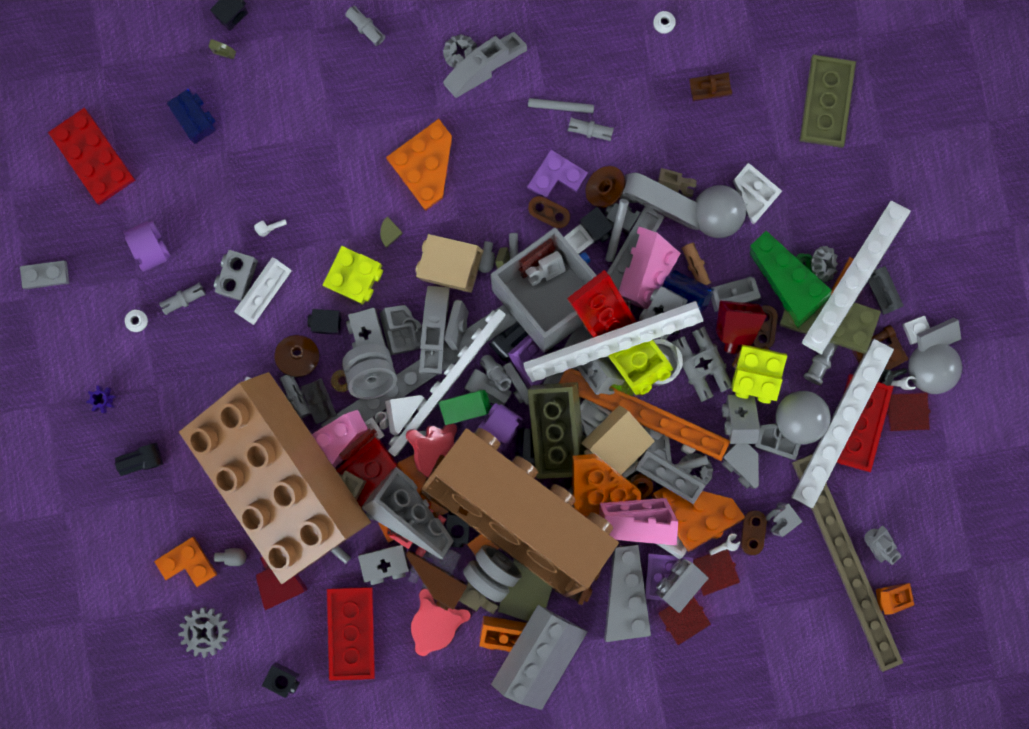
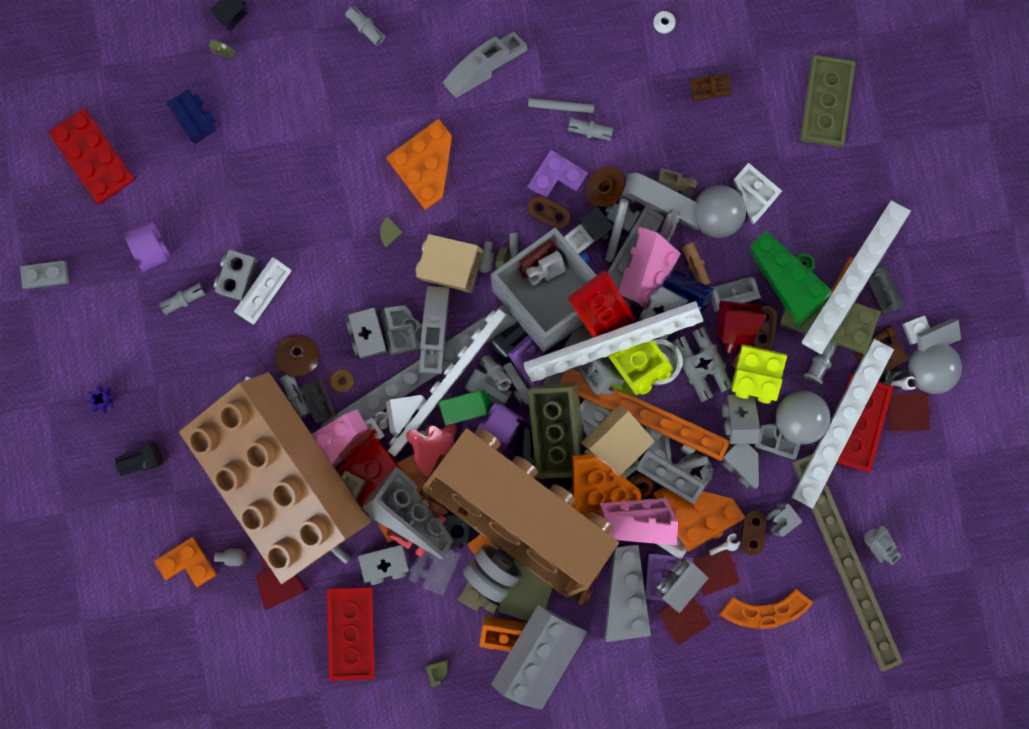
(142, 320): white plate -> none
(211, 637): light grey gear -> none
(263, 230): white hand -> none
(272, 684): black brick -> none
(324, 321): black brick -> none
(353, 275): neon yellow plate -> none
(369, 371): light grey wheel -> none
(433, 626): coral tile -> none
(437, 672): none -> olive tile
(441, 584): reddish brown slope -> none
(451, 48): light grey gear -> none
(456, 325): light grey plate -> none
(670, 224): none -> light grey axle
(766, 615): none -> orange tile
(819, 266): light grey gear -> none
(894, 598): orange slope -> none

